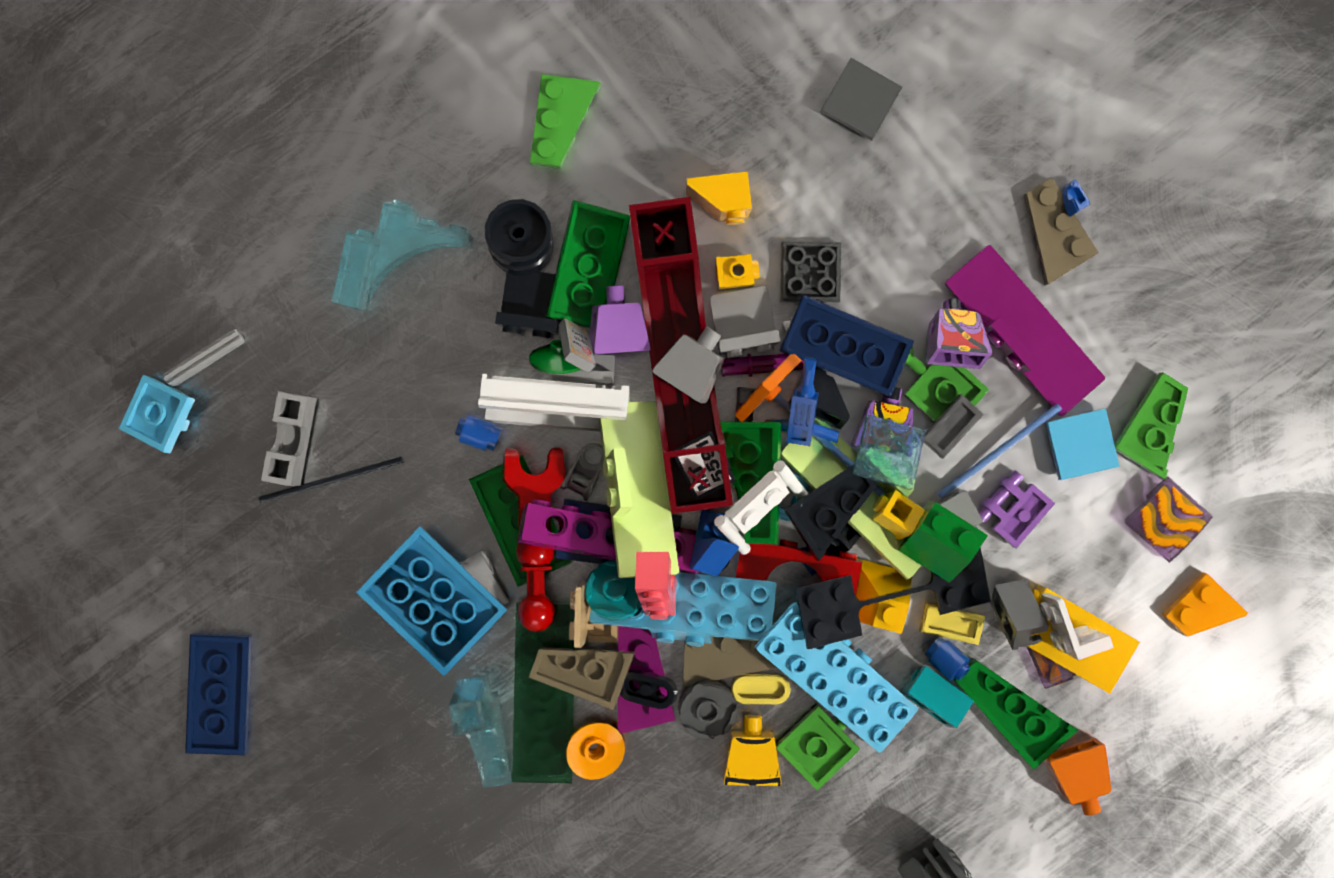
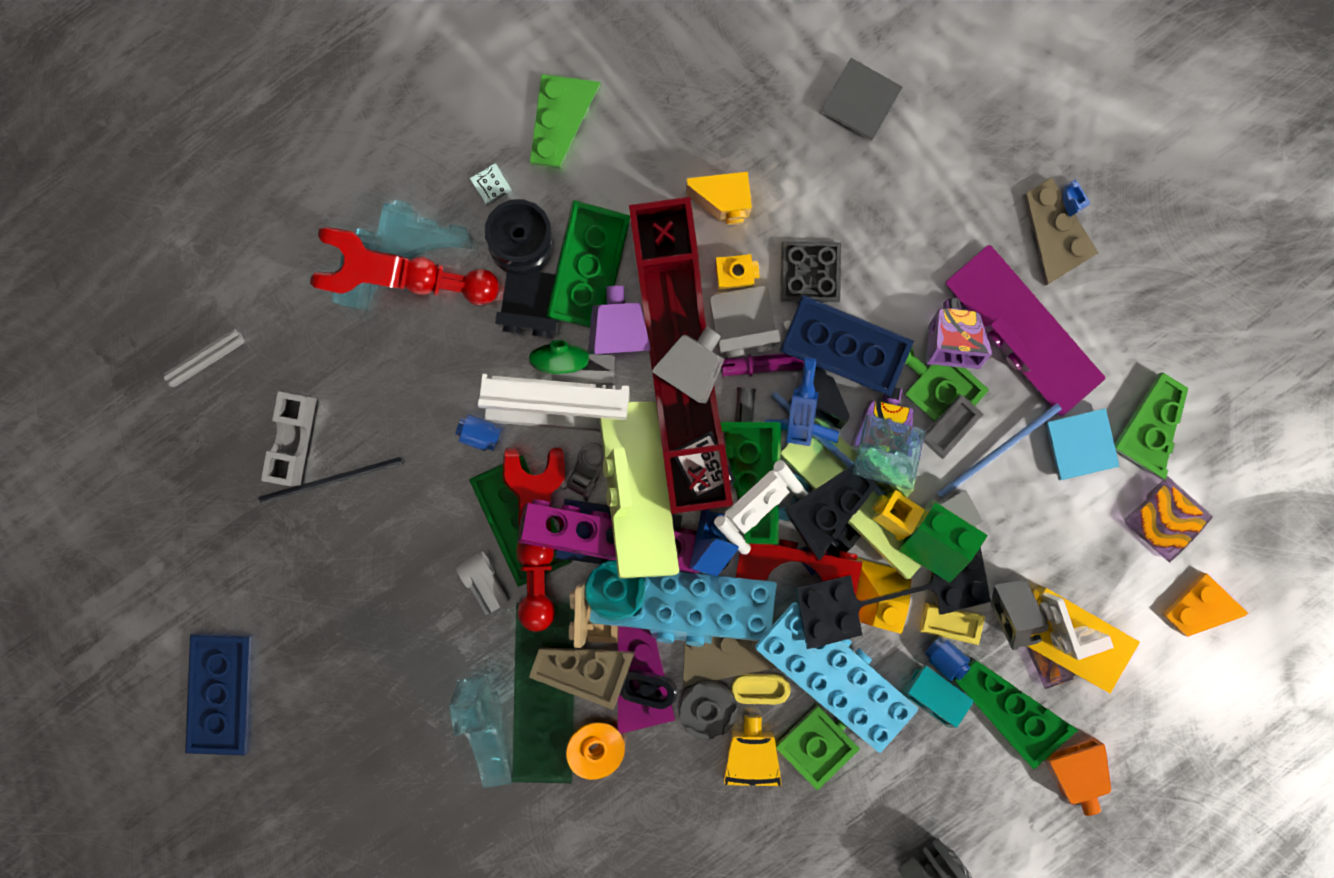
(157, 414): medium azure hinge -> none
(395, 271): none -> red piece
(431, 601): dark azure slope -> none
(491, 184): none -> light aqua tile
(576, 345): light grey tile -> none
(655, 584): coral arch -> none
(768, 388): orange plate -> none
(1022, 515): medium lavender plate -> none

